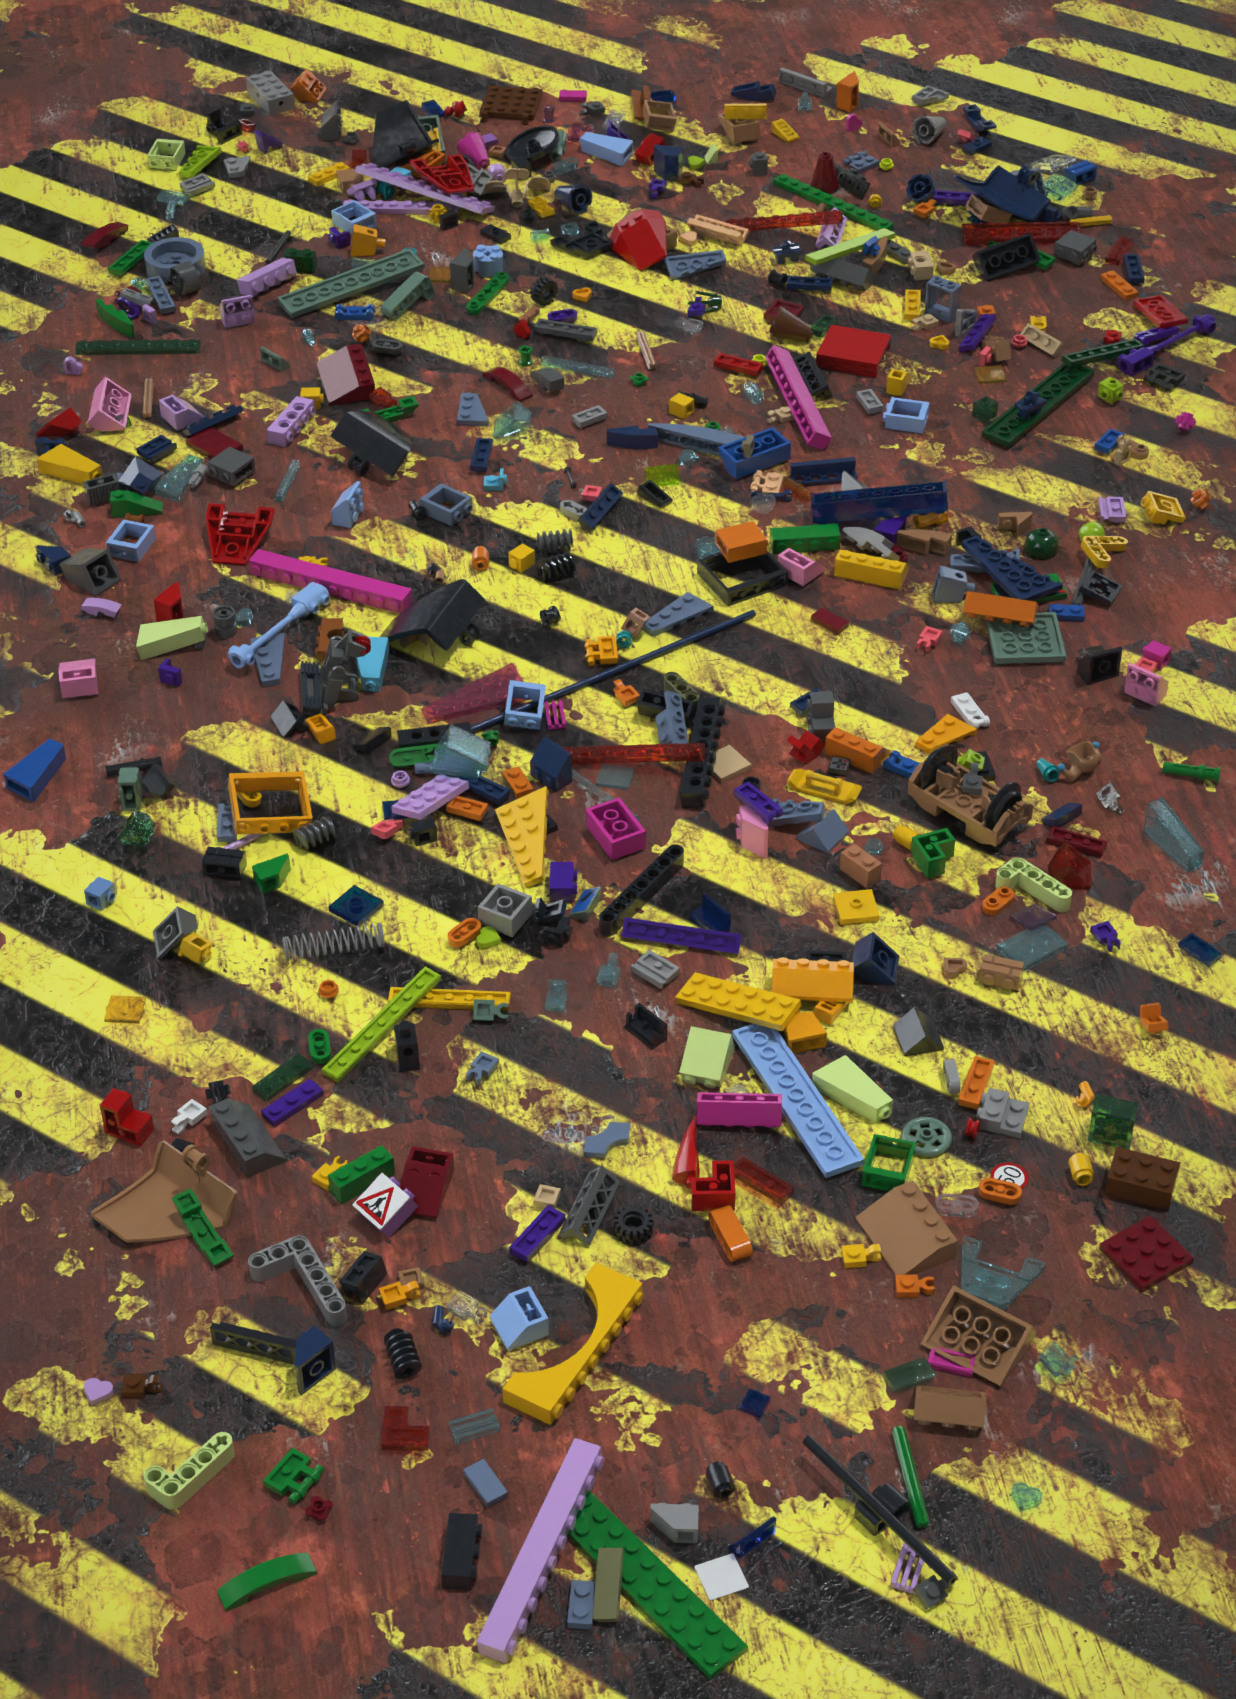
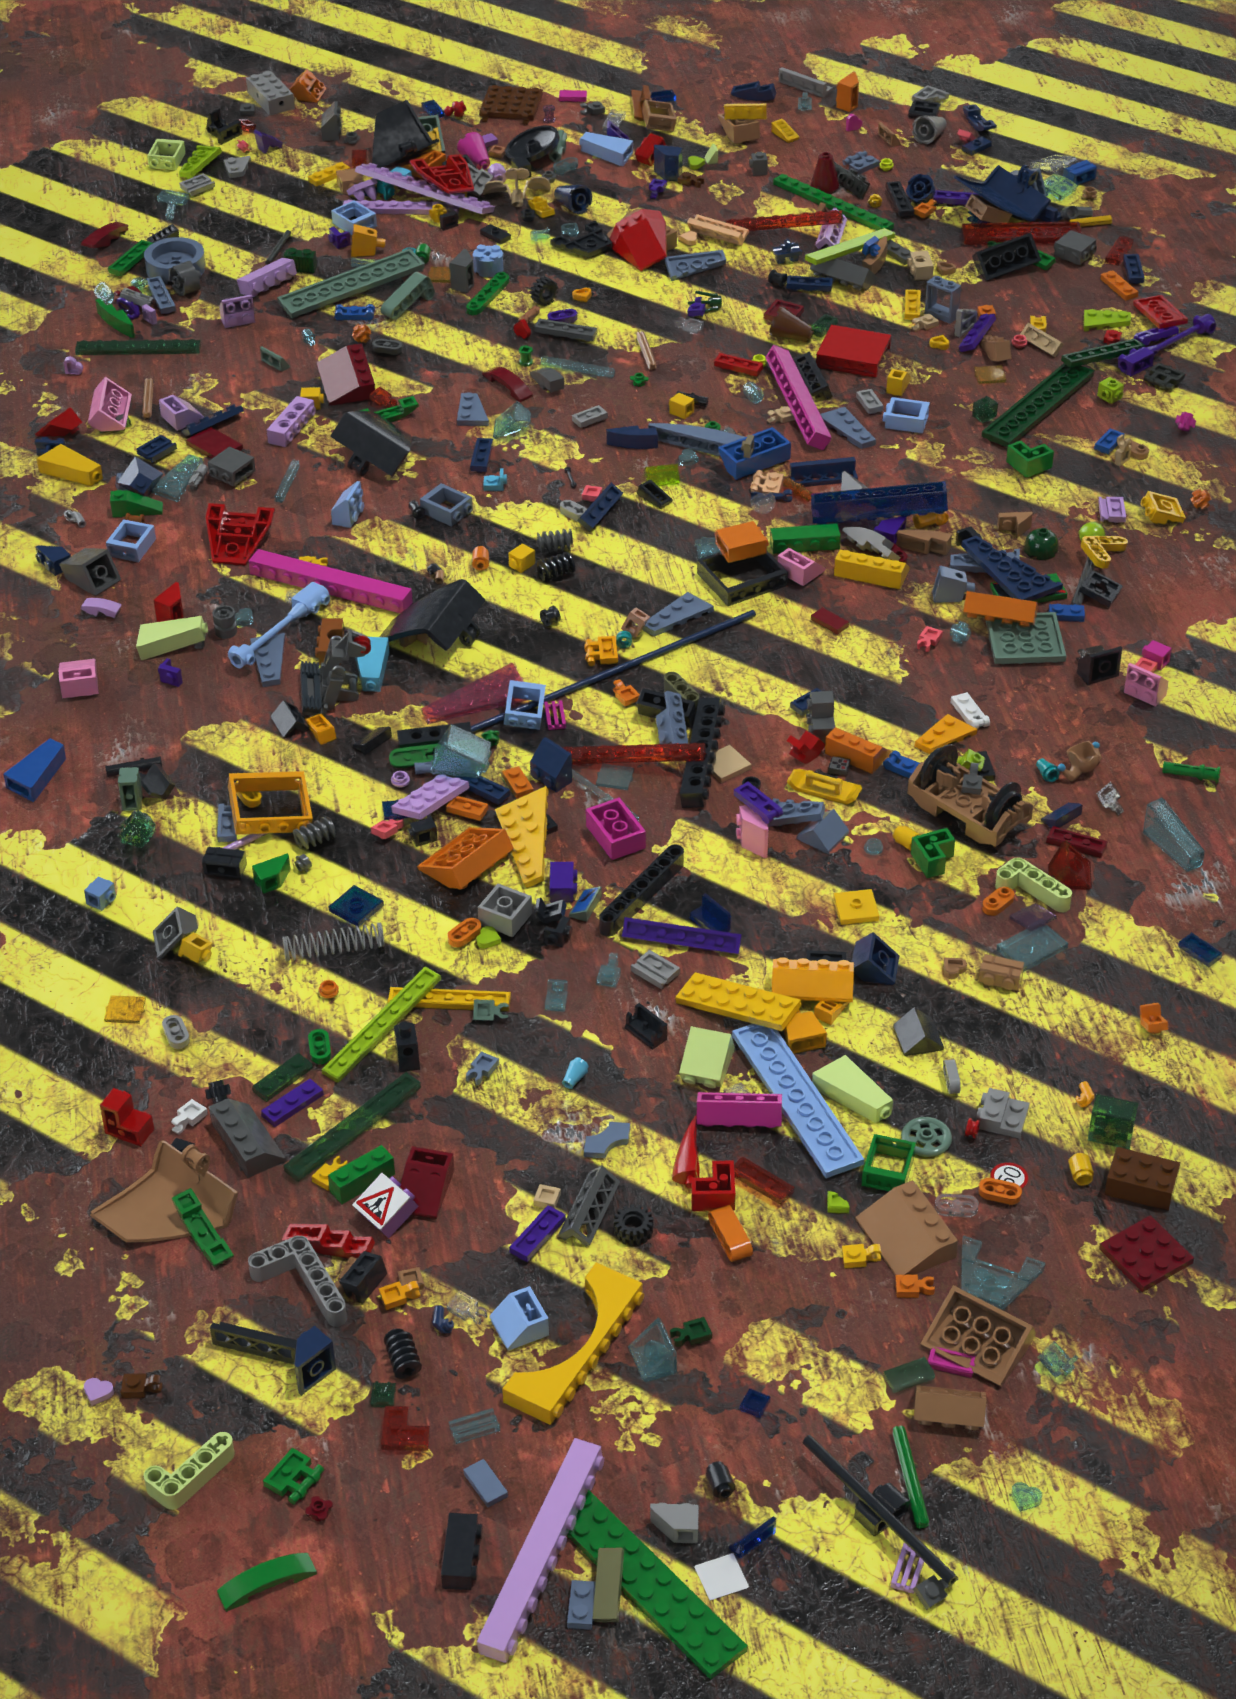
(99, 489): dark grey brick -> none
(104, 292): none -> clear light blue plate
(175, 1031): none -> light grey plate
(303, 863): none -> dark grey plate
(330, 1242): none -> red slope
(351, 1127): none -> clear green plate
(383, 1394): none -> clear green tile
(423, 252): none -> green brick
(467, 856): none -> orange slope
(576, 1071): none -> medium azure cone
(577, 130): clear pink plate -> none
(654, 1352): none -> clear light blue slope
(693, 1331): none -> dark green plate
(836, 1204): none -> lime tile
(848, 426): none -> sand blue wing
(860, 866): nougat brick -> none
(899, 199): none -> black plate
(924, 108): none -> black plate
(976, 1082): orange plate -> none
(985, 356): coral plate -> none
(1029, 460): none -> green brick
(1031, 402): dark blue hips -> none
(1099, 319): none -> lime wing
(1105, 933): dark purple plate -> none

